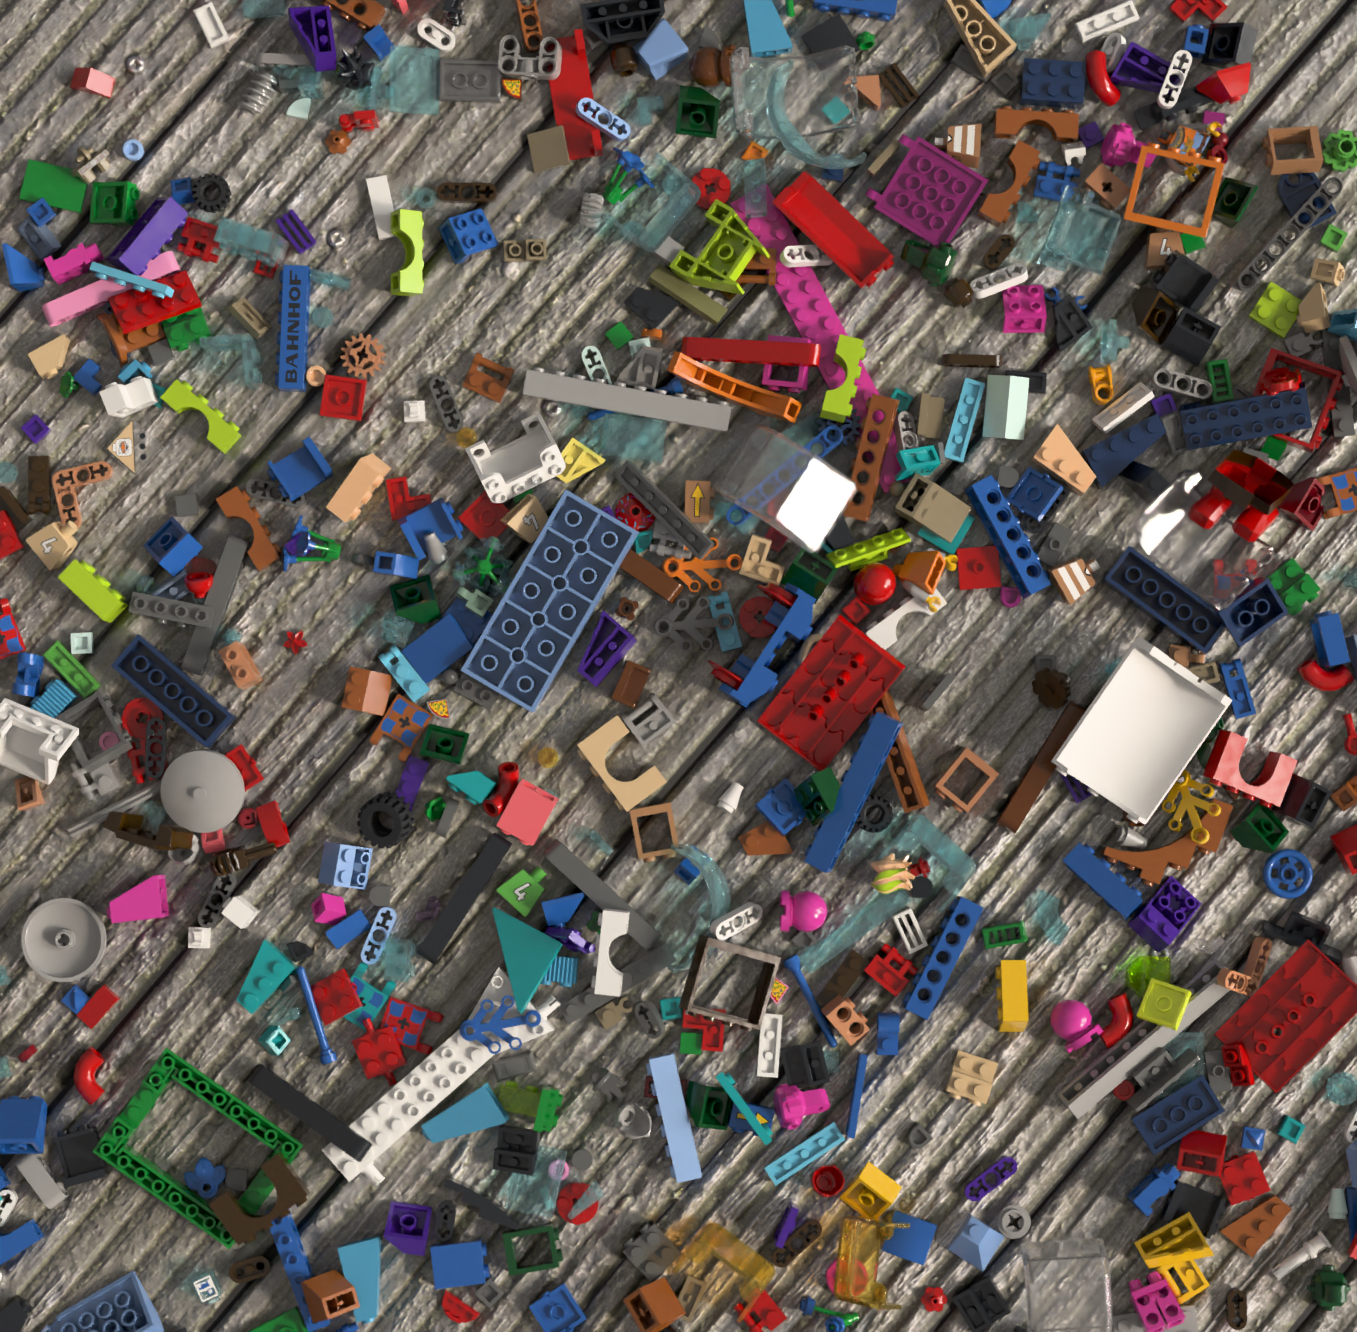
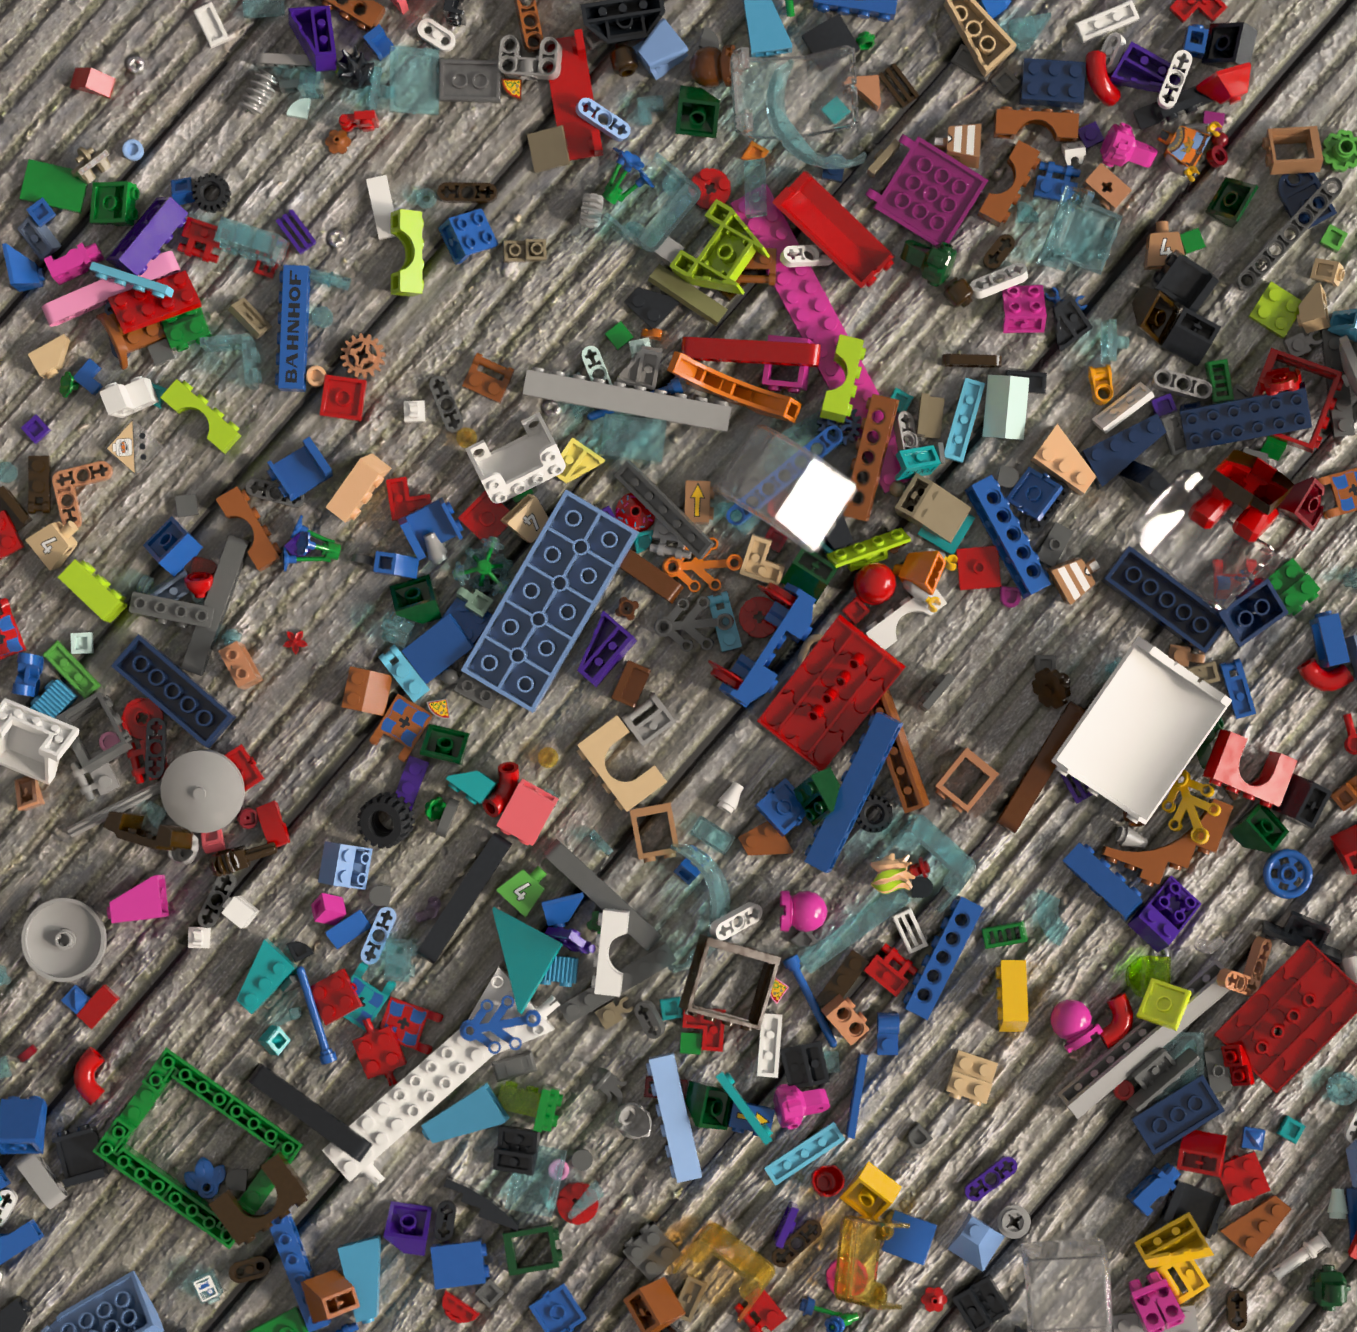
(131, 370): dark azure bracket -> none
(712, 835): none -> clear light blue tile
(1171, 225): orange window -> none

